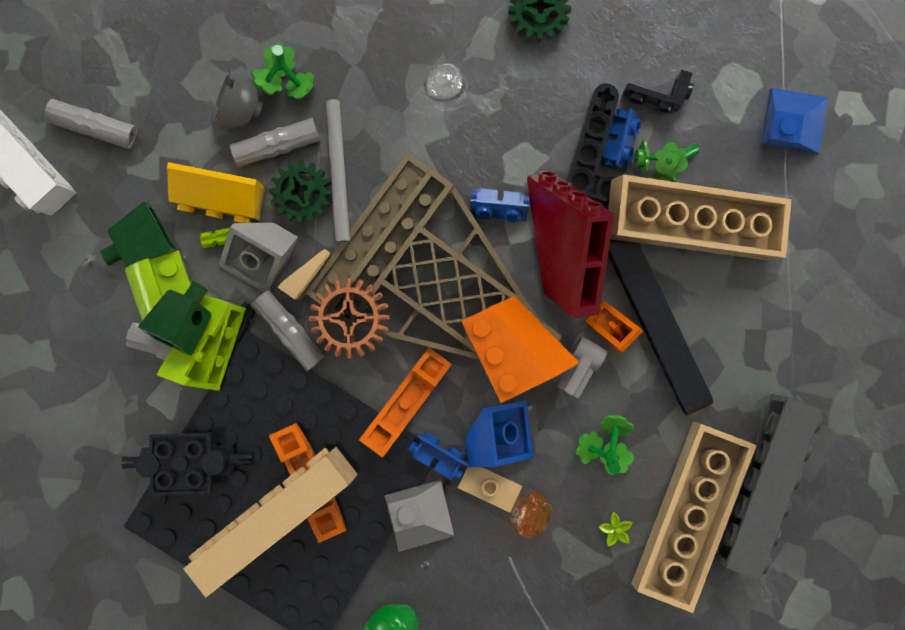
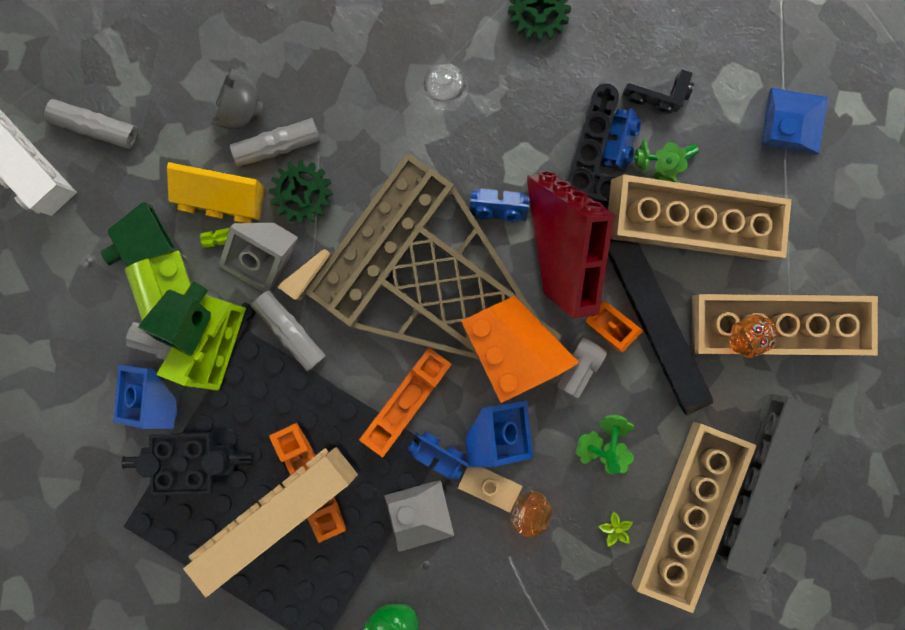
(143, 399): none -> blue slope
(278, 65): bright green plant -> none
(337, 170): light grey piece -> none
(349, 332): nougat gear -> none
(753, 336): none -> clear orange head
(802, 323): none -> tan brick

